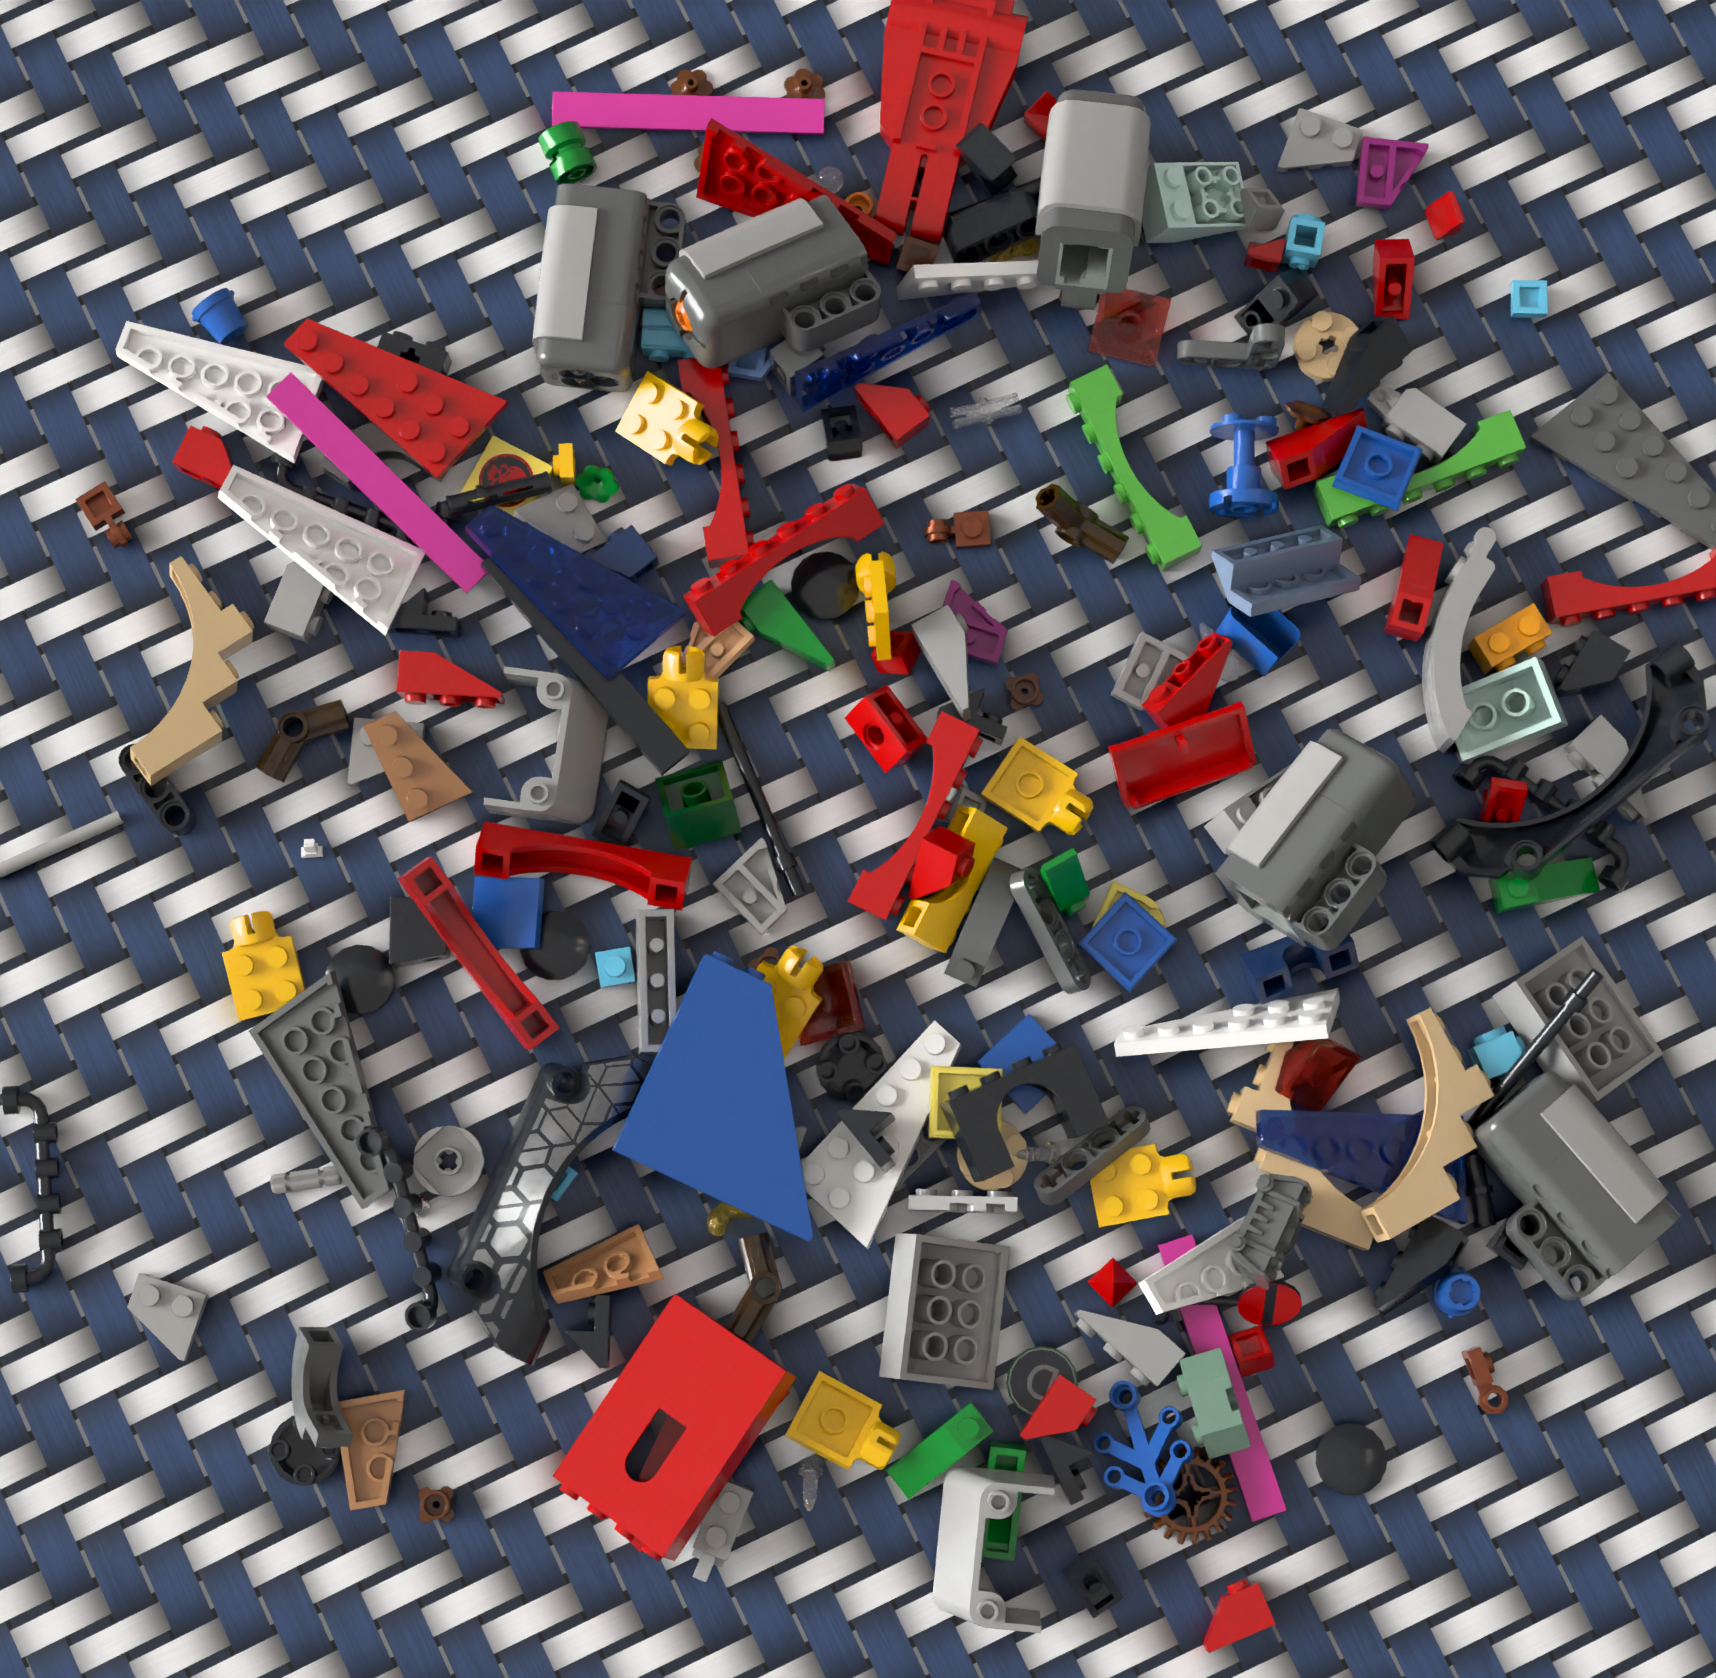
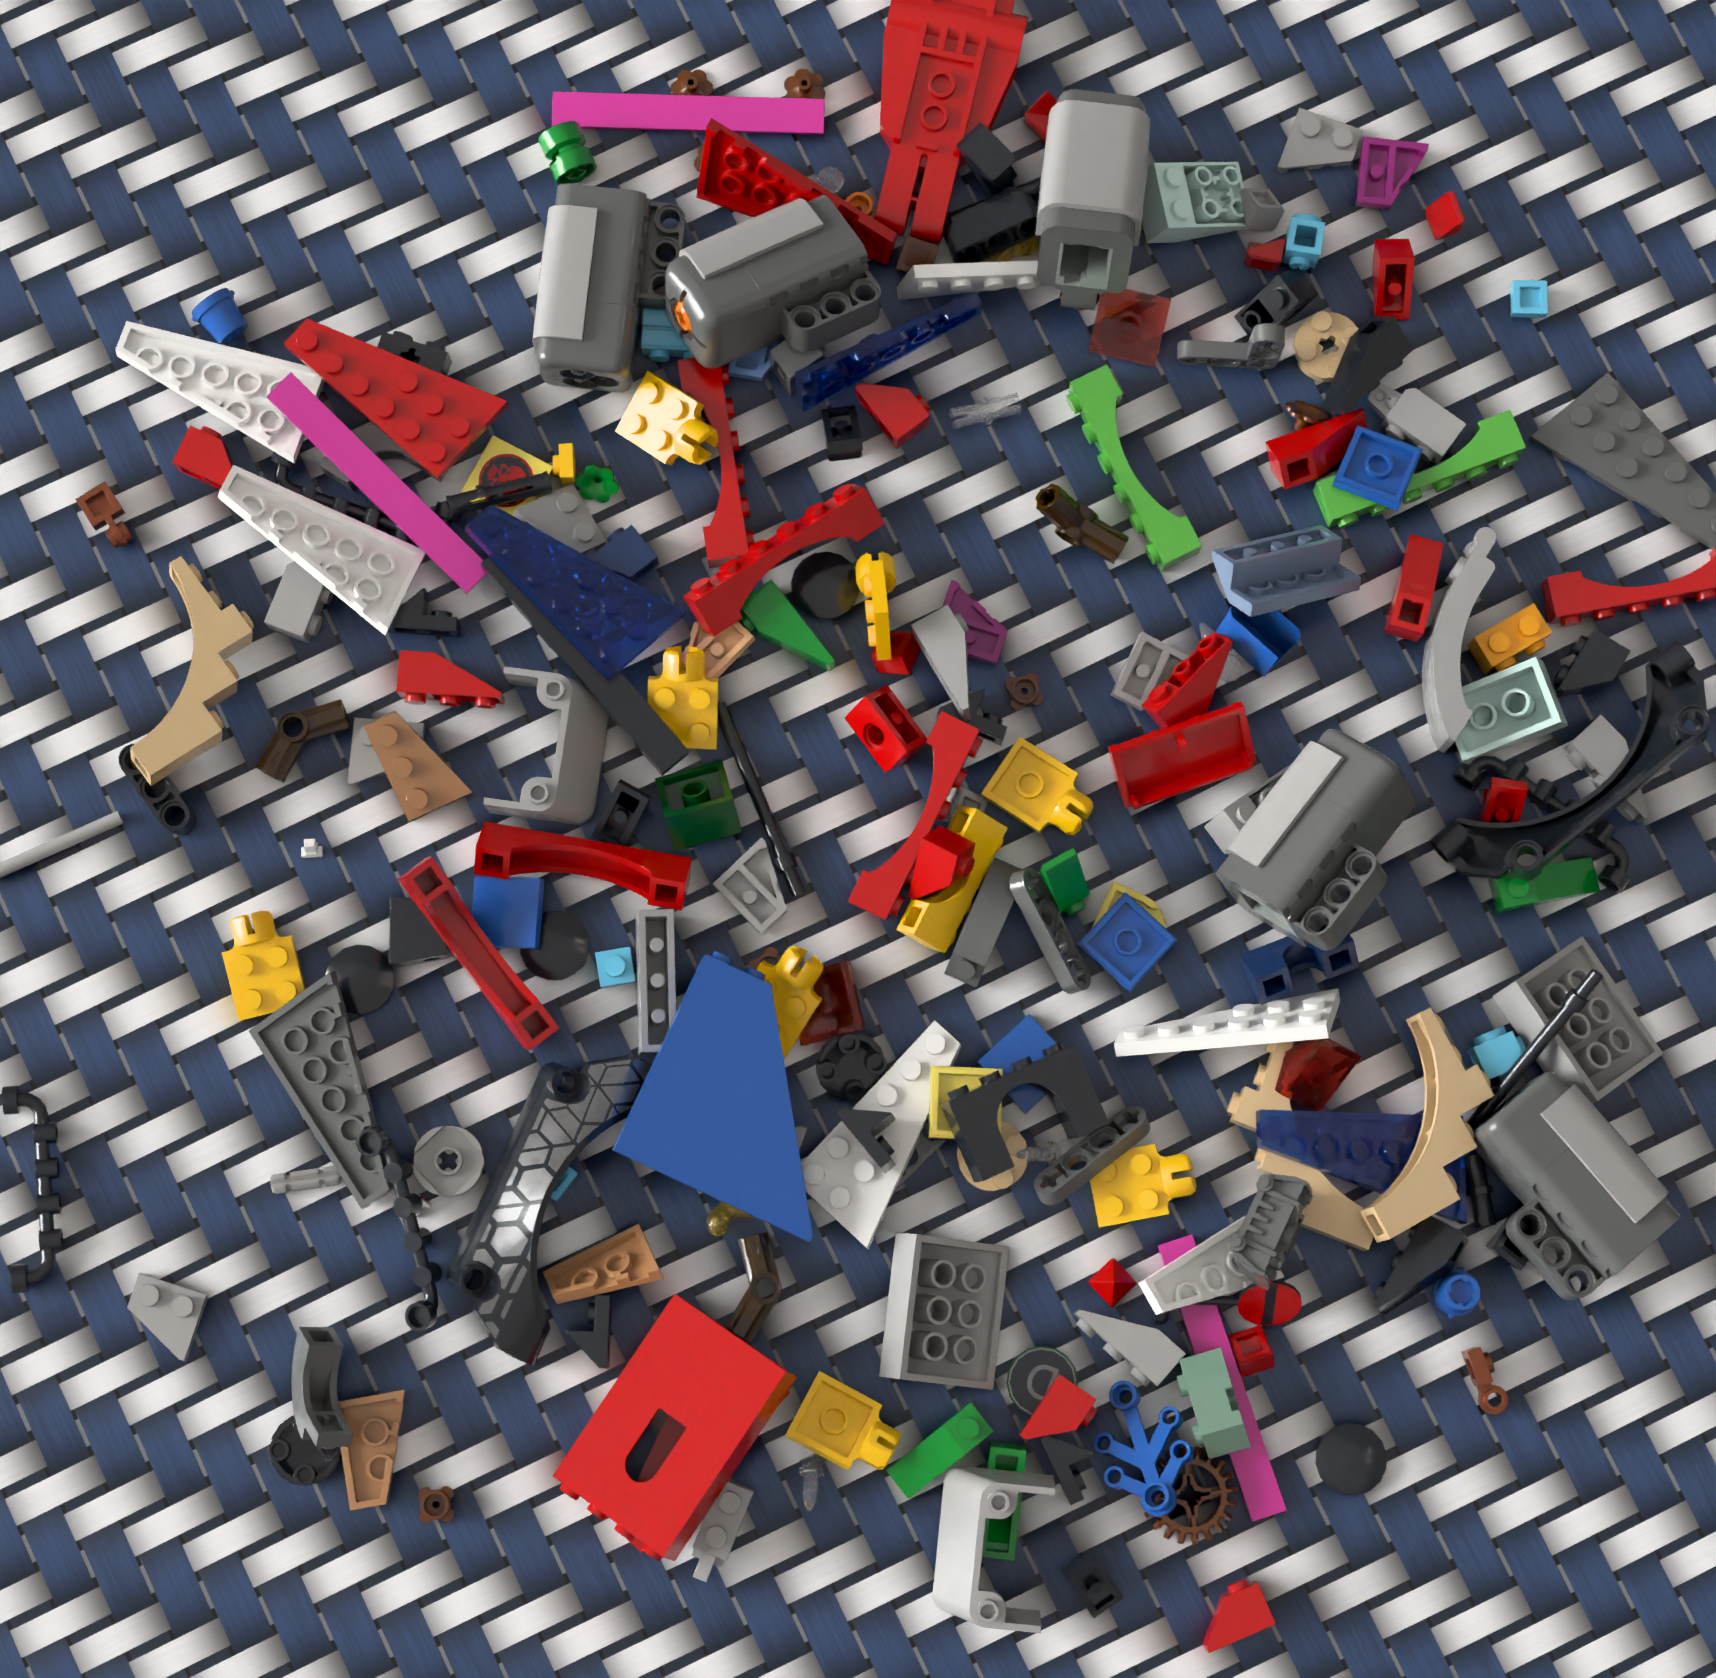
(963, 1202): light grey wing -> none
(969, 529): copper plate -> none
(1243, 481): blue piece -> none

